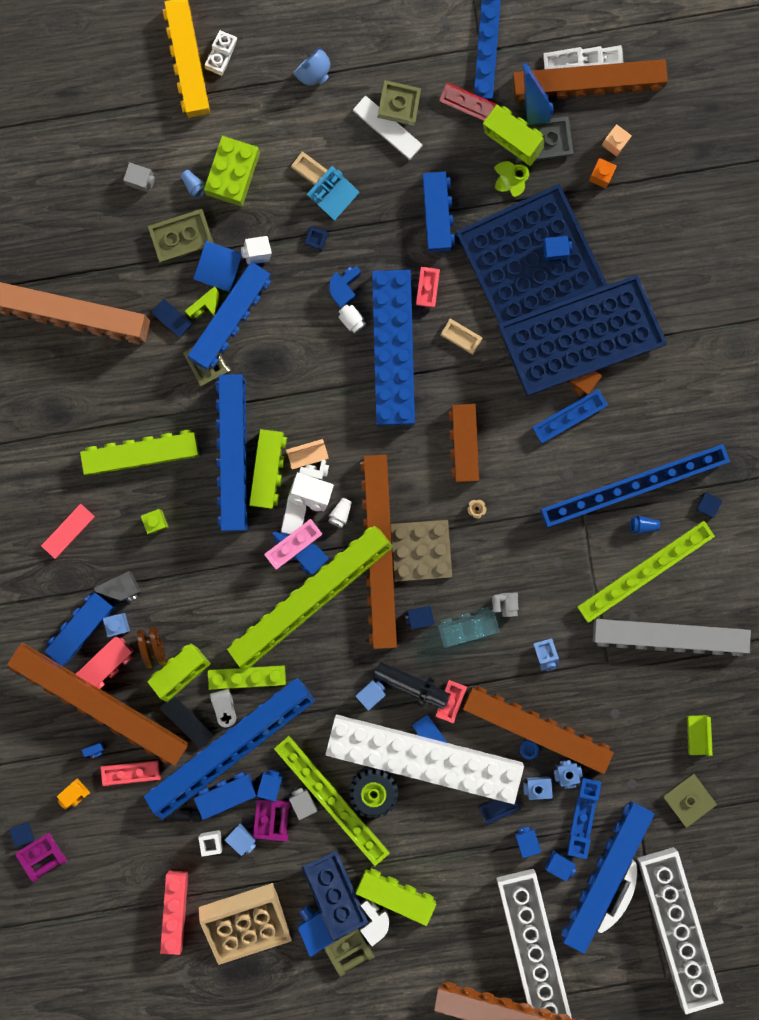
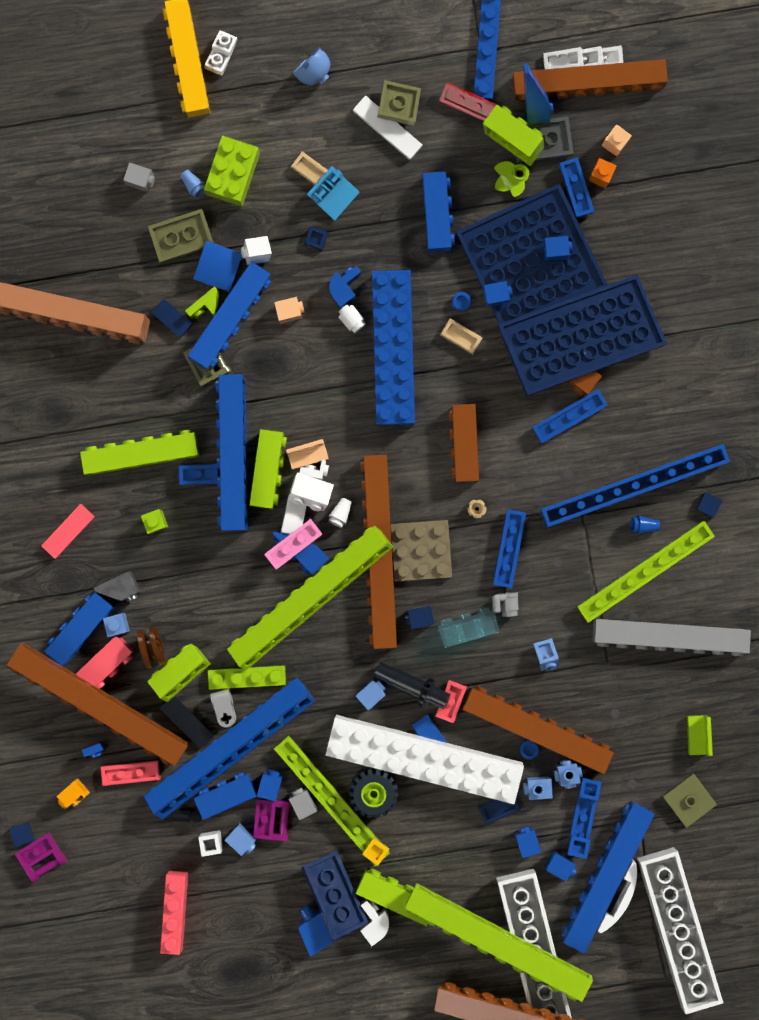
(198, 474): none -> blue plate
(244, 924): tan slope -> none
(289, 310): none -> light nougat brick
(346, 946): olive plate -> none
(375, 851): none -> yellow plate
(427, 287): coral plate -> none
(461, 301): none -> blue tile
(497, 294): none -> blue brick
(499, 942): none -> lime brick
(509, 548): none -> blue plate
(576, 188): none -> blue plate

